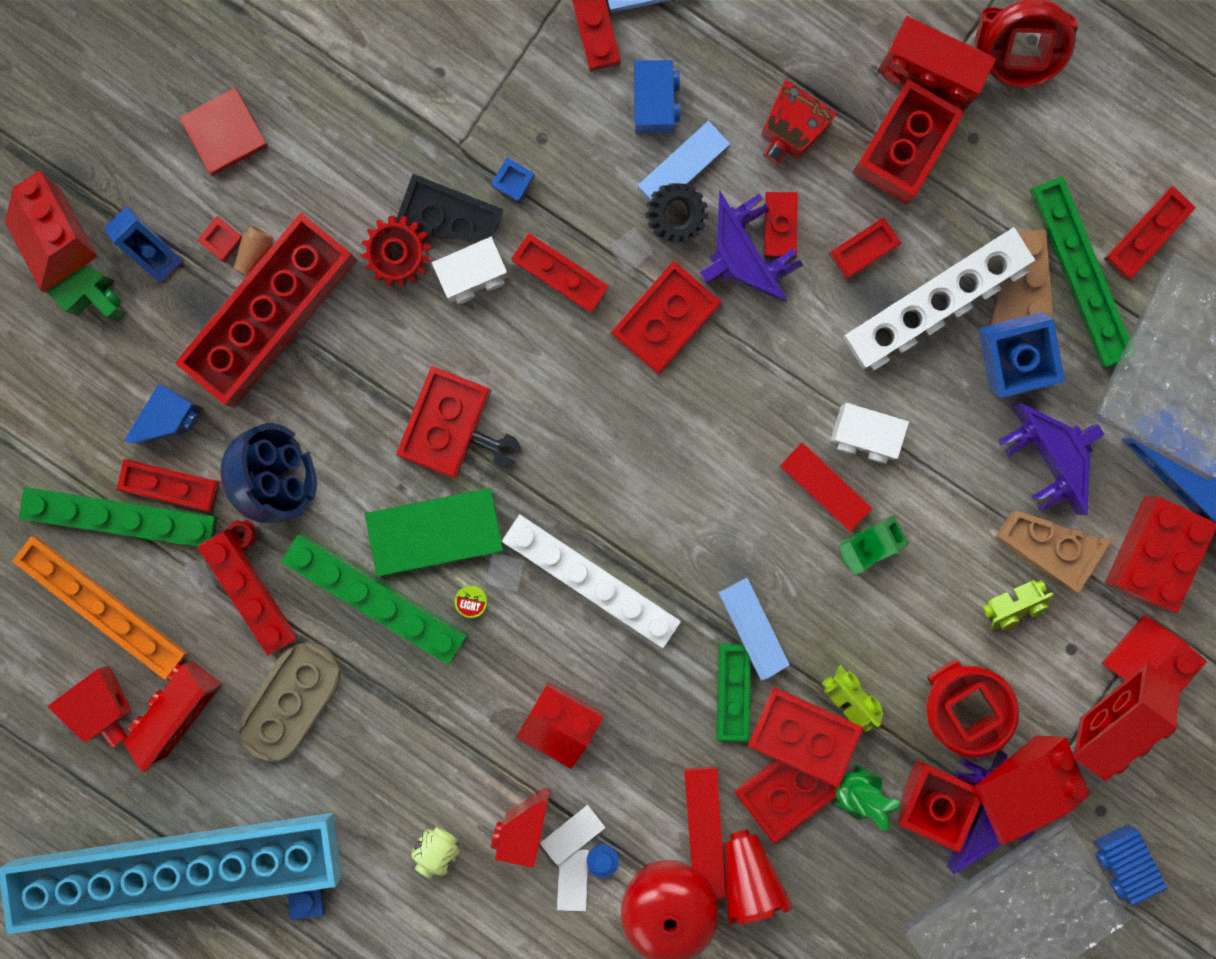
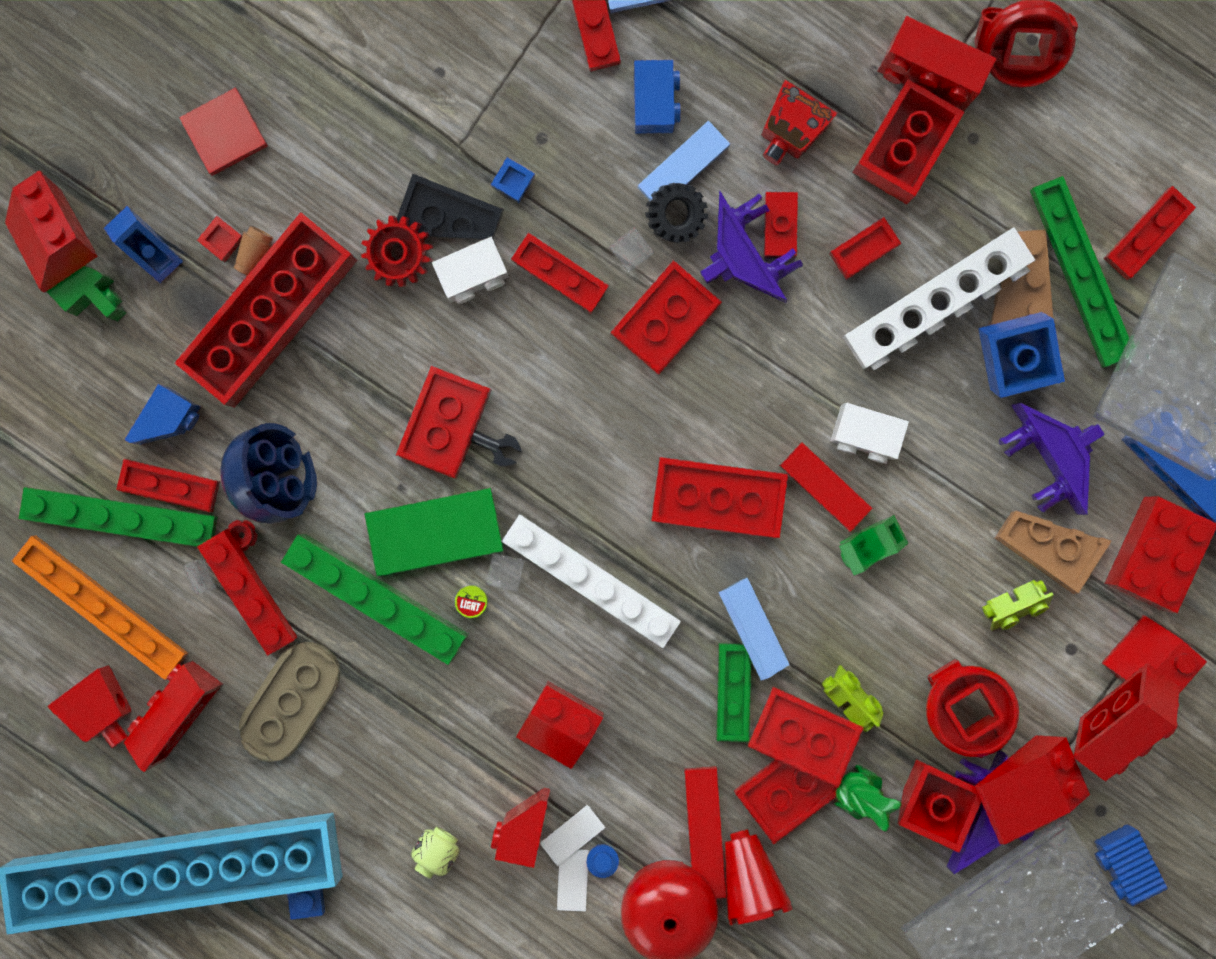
(719, 497): none -> red plate

